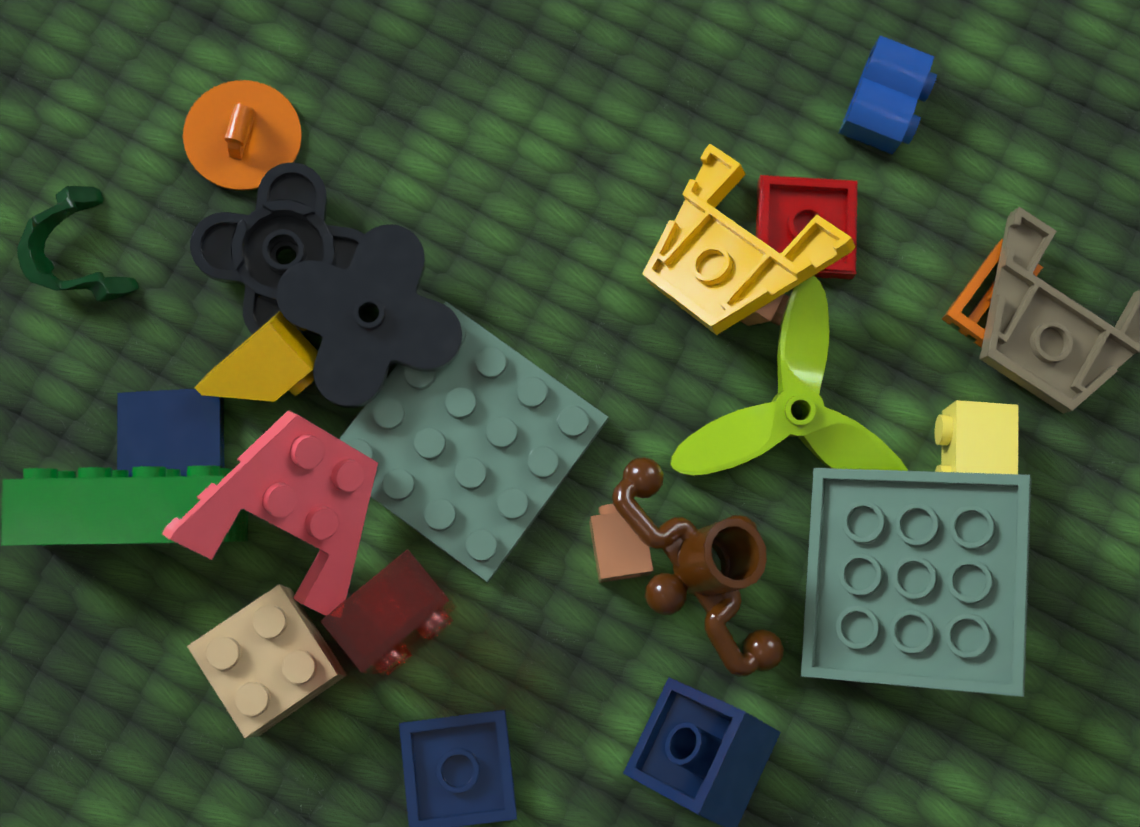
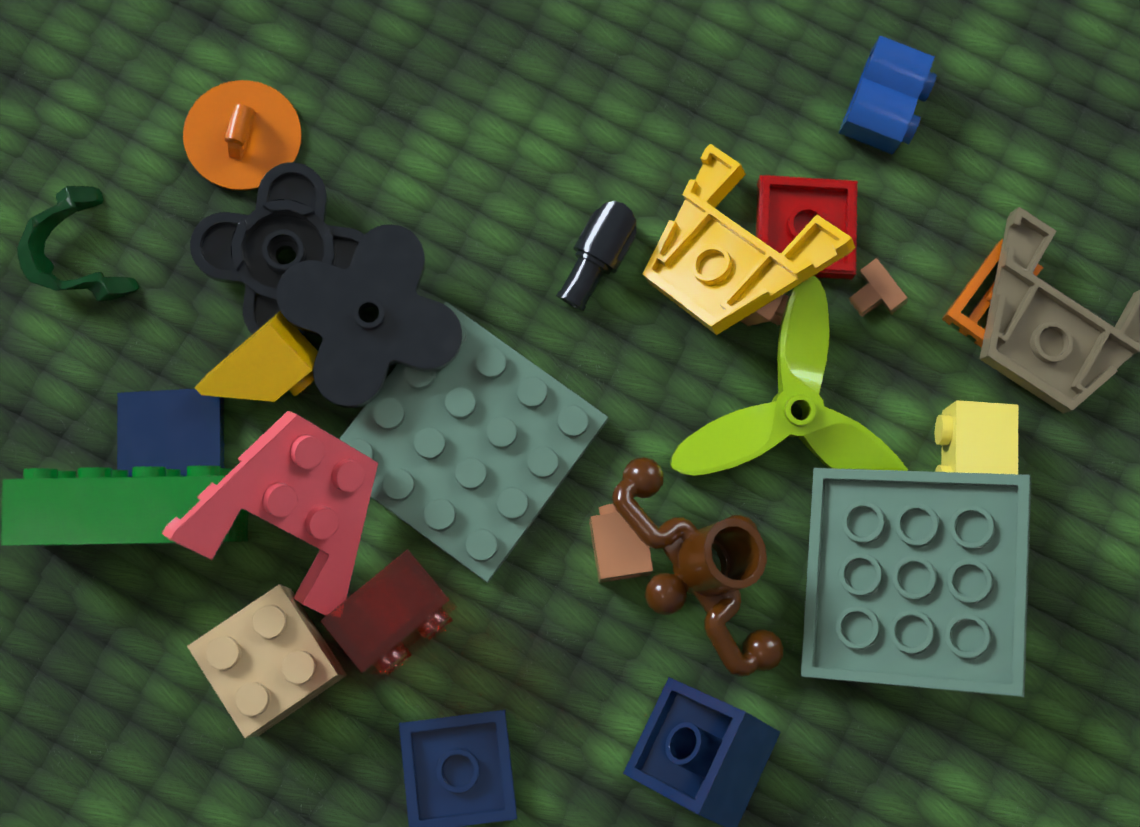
(599, 251): none -> black arm
(878, 290): none -> nougat tile

